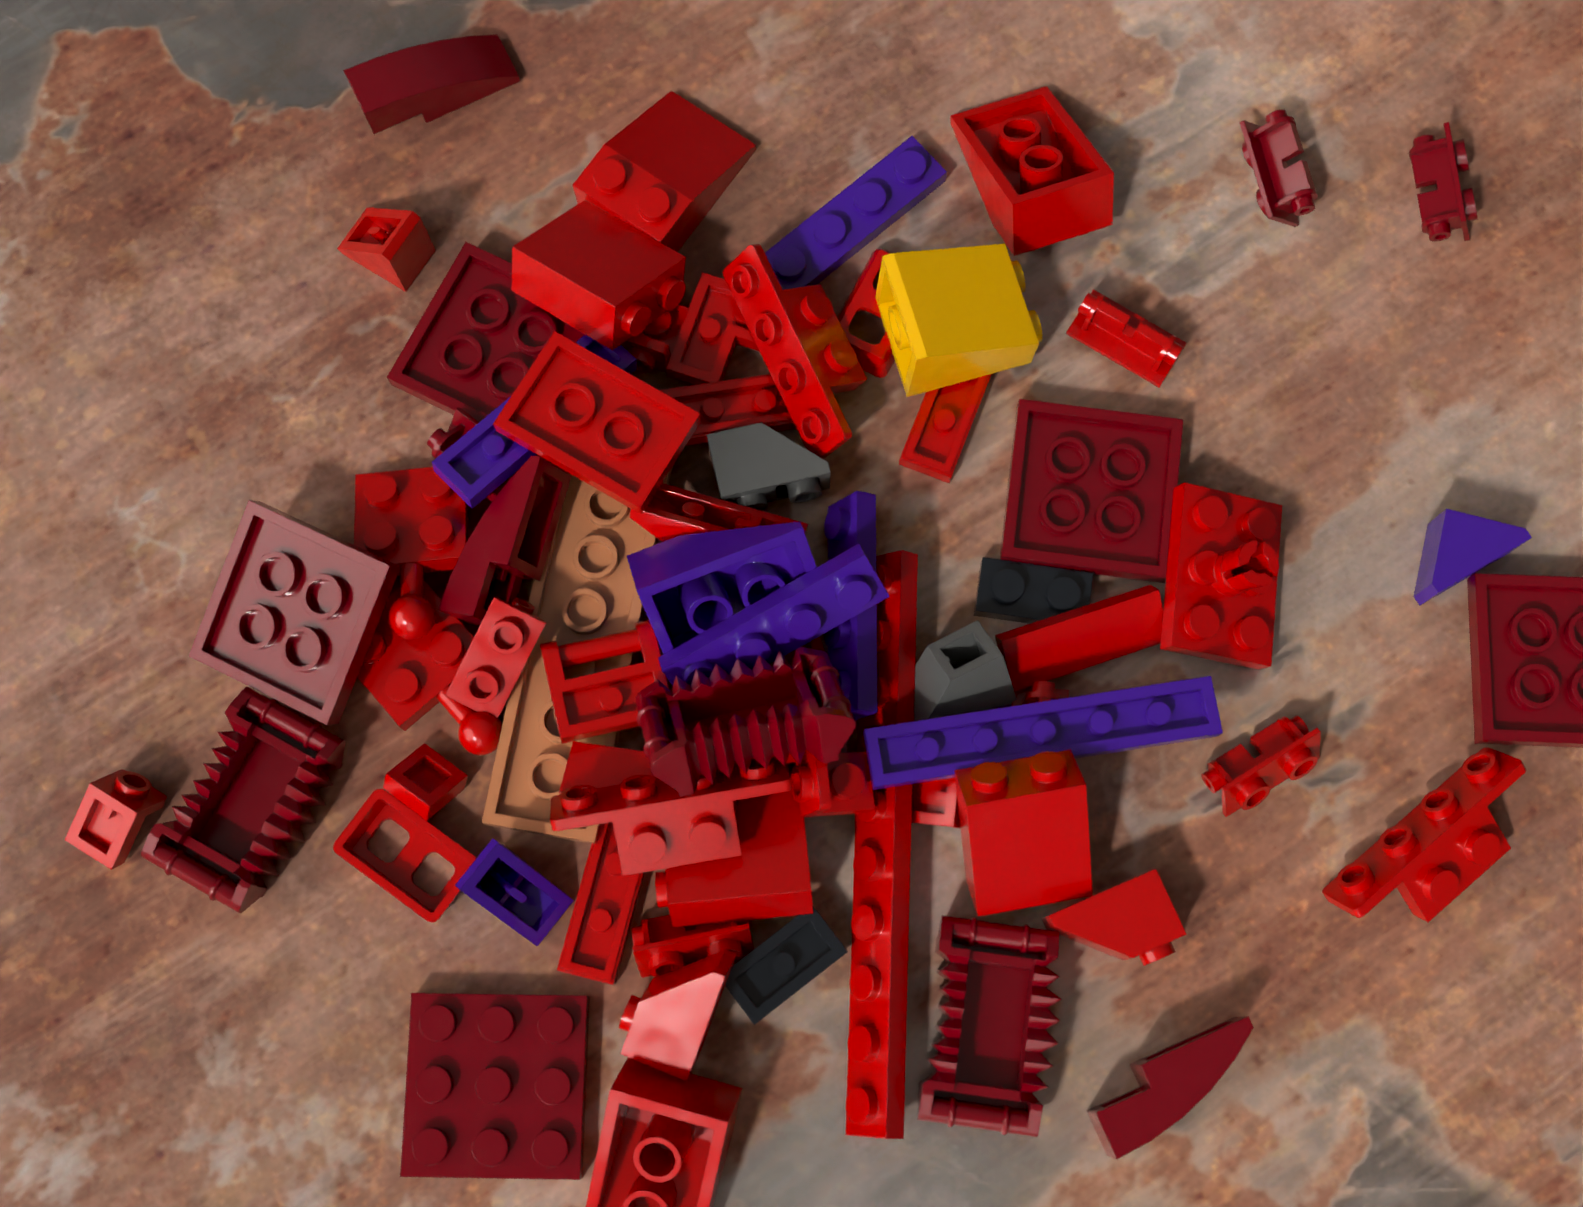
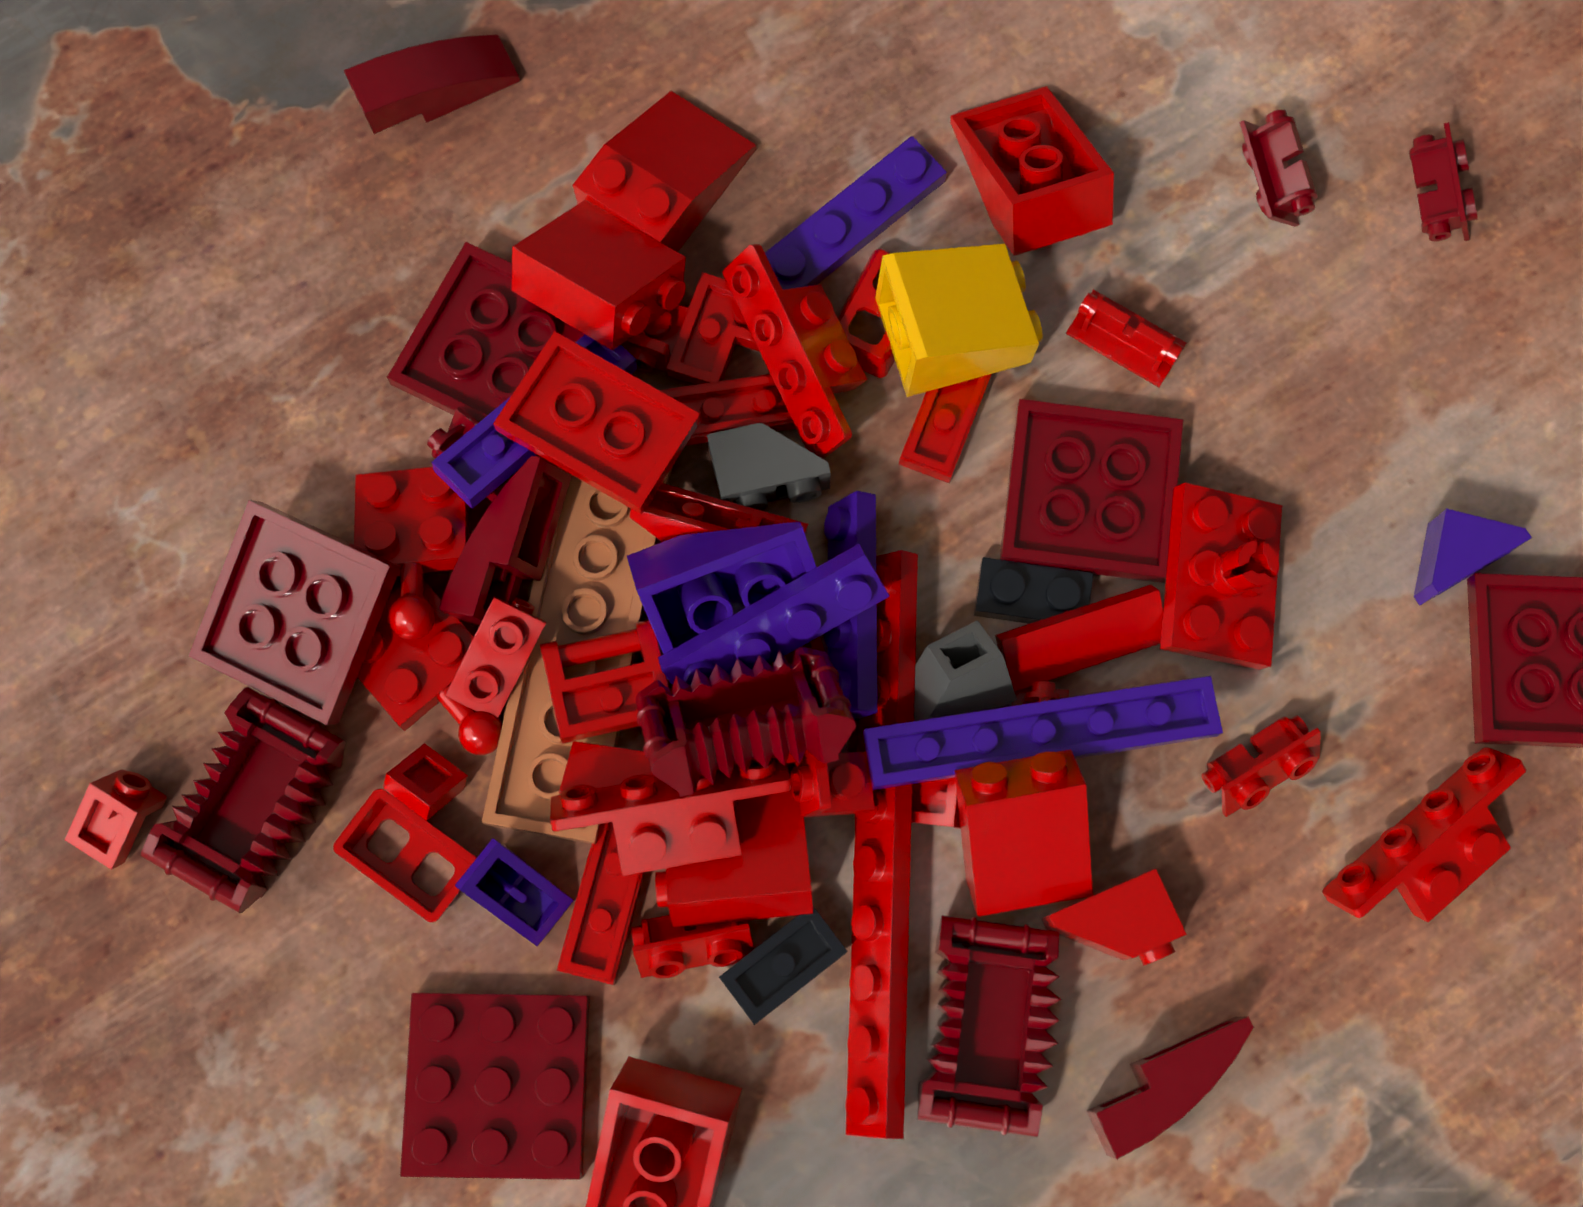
(389, 244): red slope -> none
(675, 1015): slope -> none

